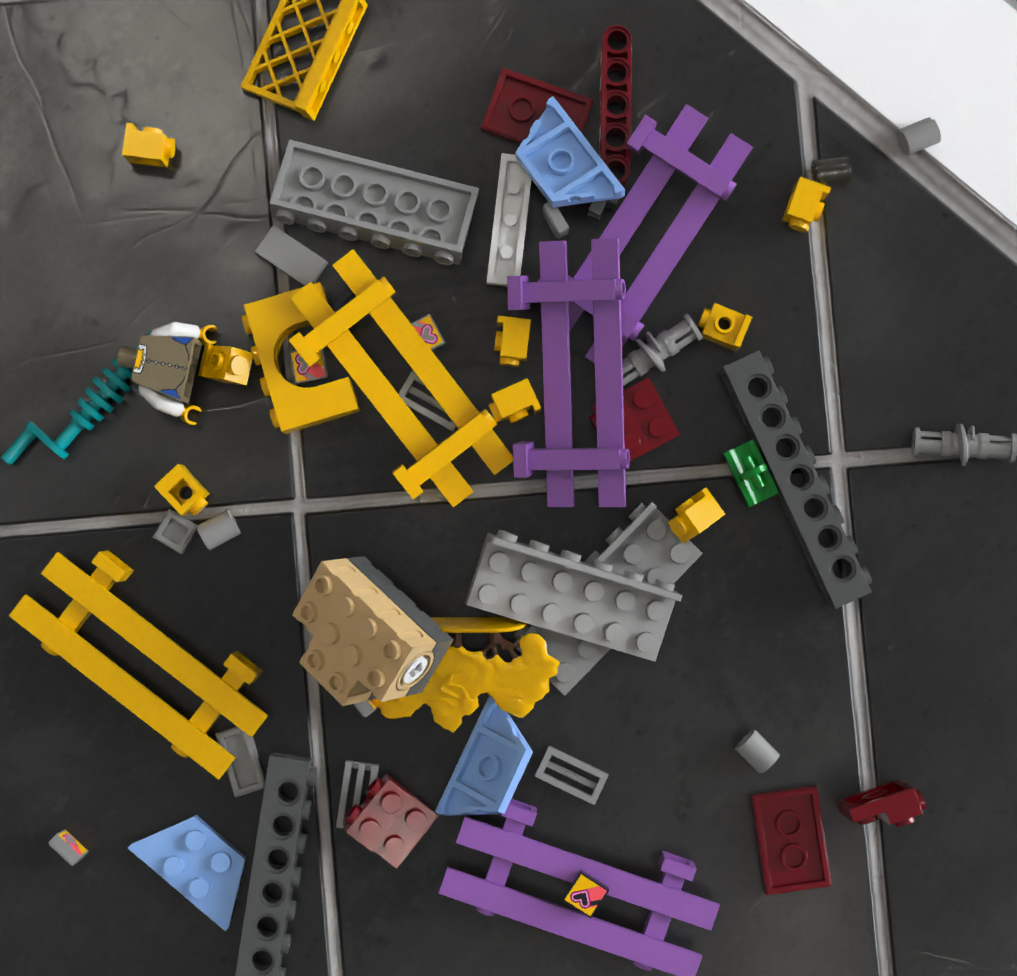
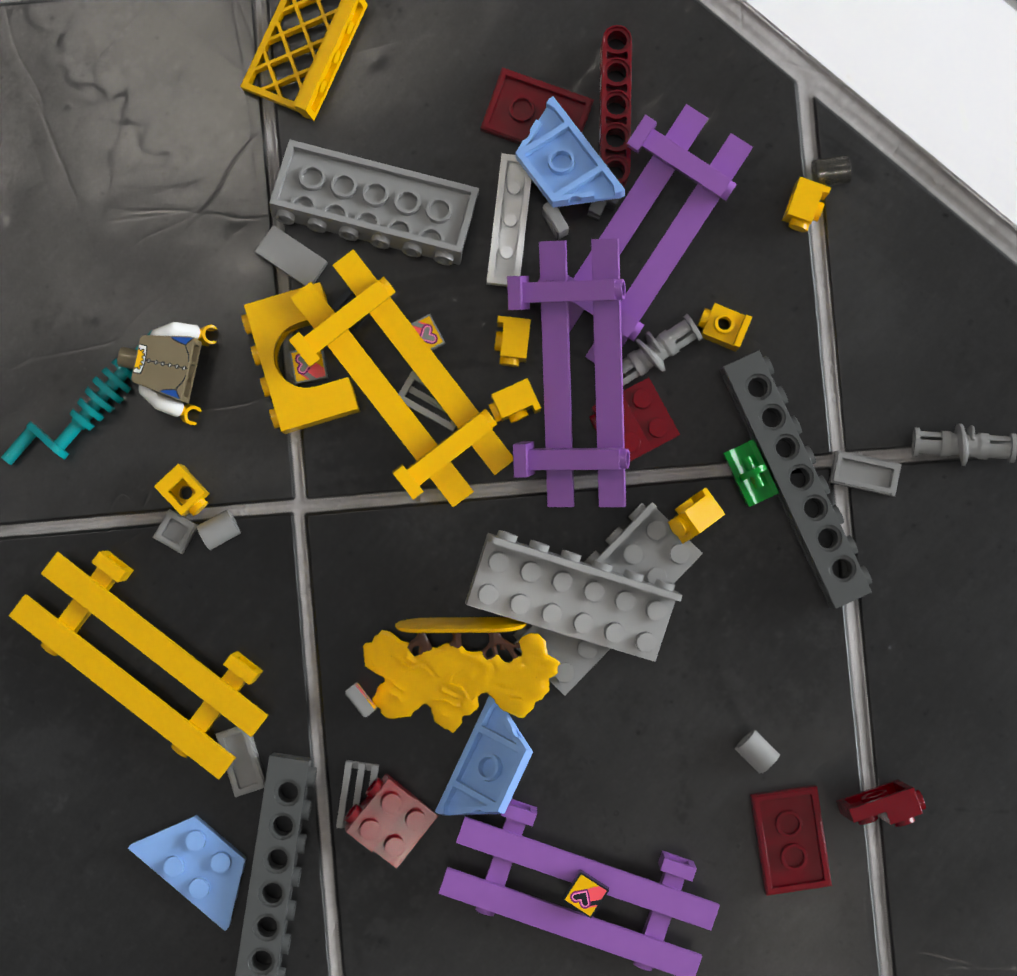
(68, 847): light grey tile -> none
(147, 146): yellow brick -> none
(226, 364): yellow brick -> none
(366, 634): tan piece -> none
(545, 762): light grey tile -> none
(865, 473): none -> light grey tile
(919, 136): light grey piece -> none

